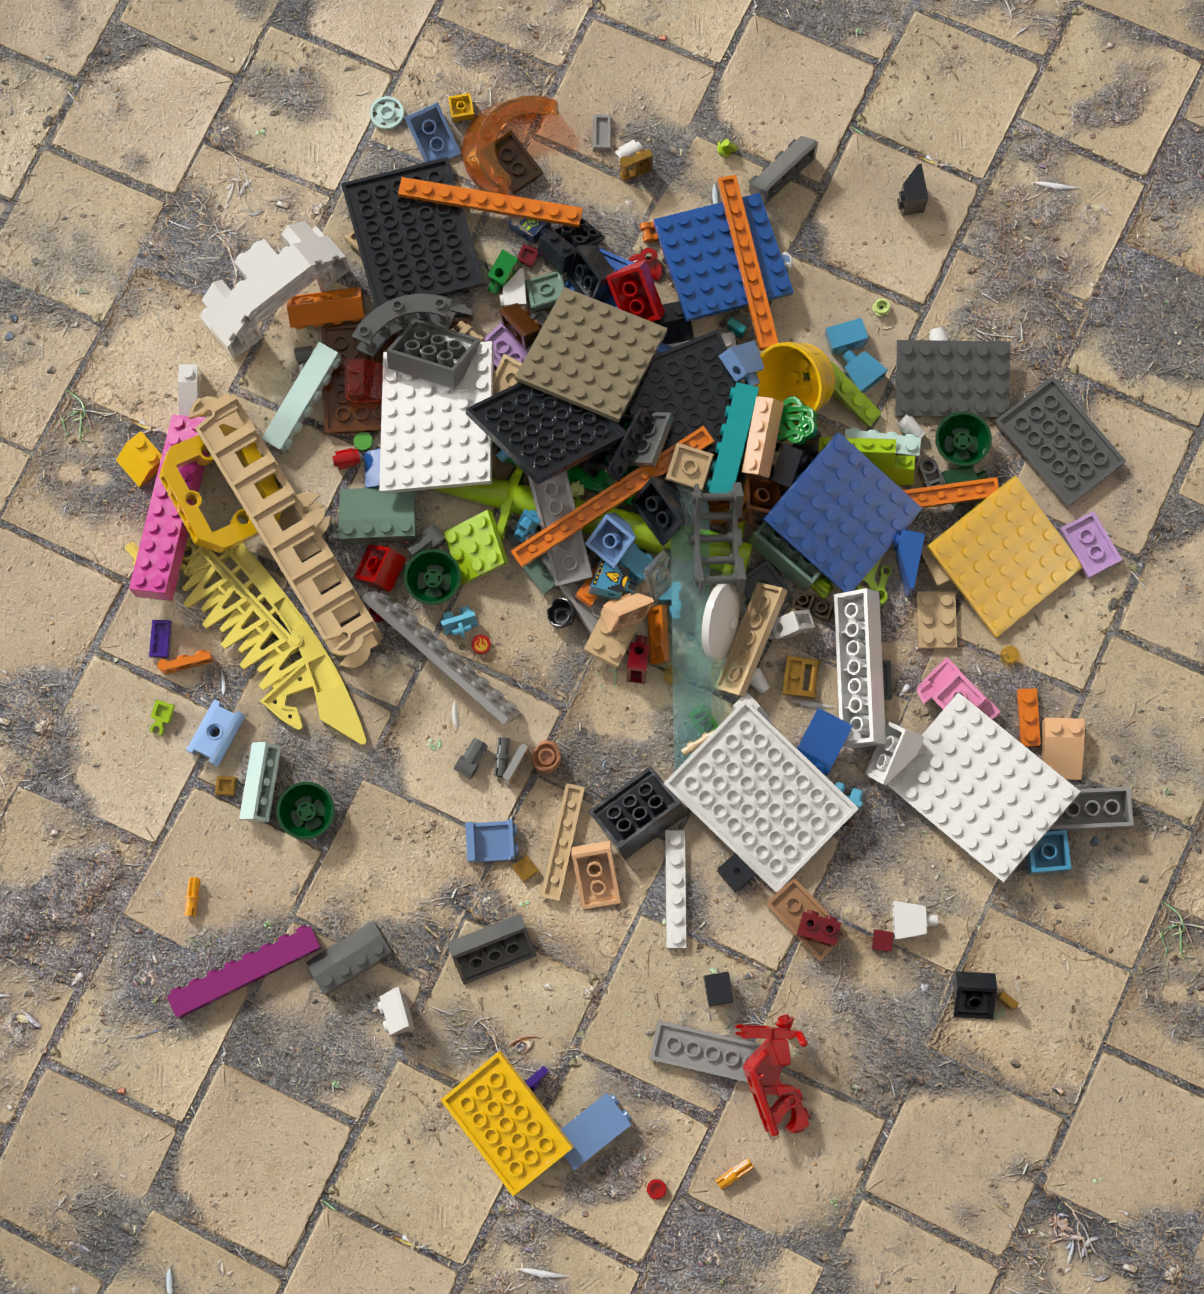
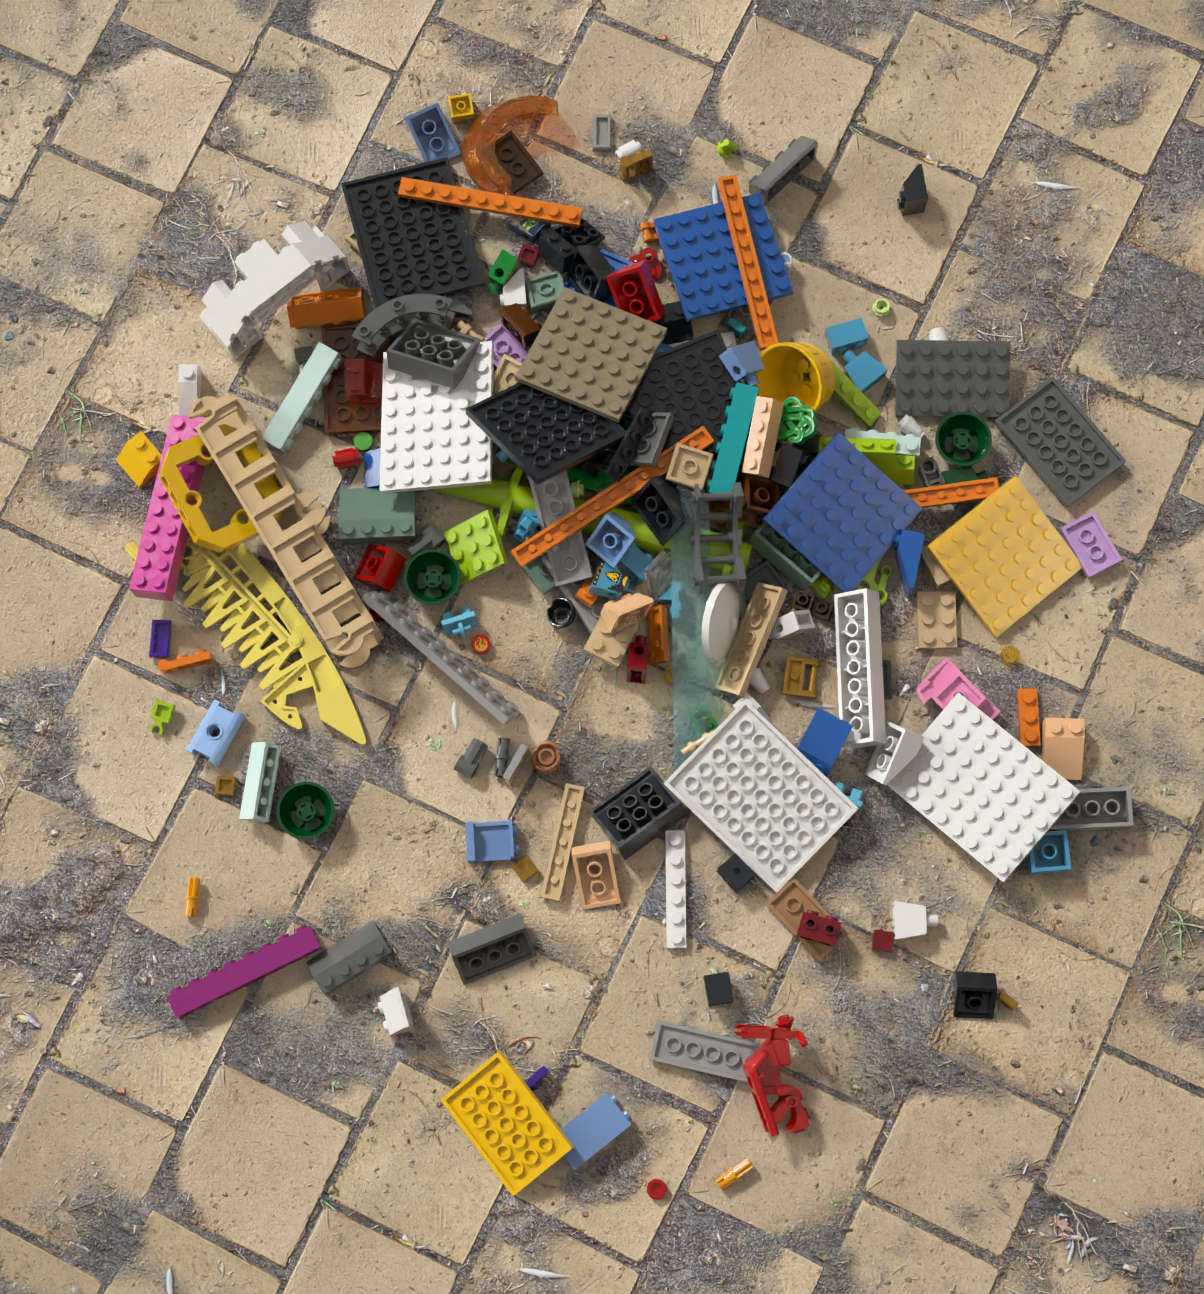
(386, 113): light aqua wheel -> none

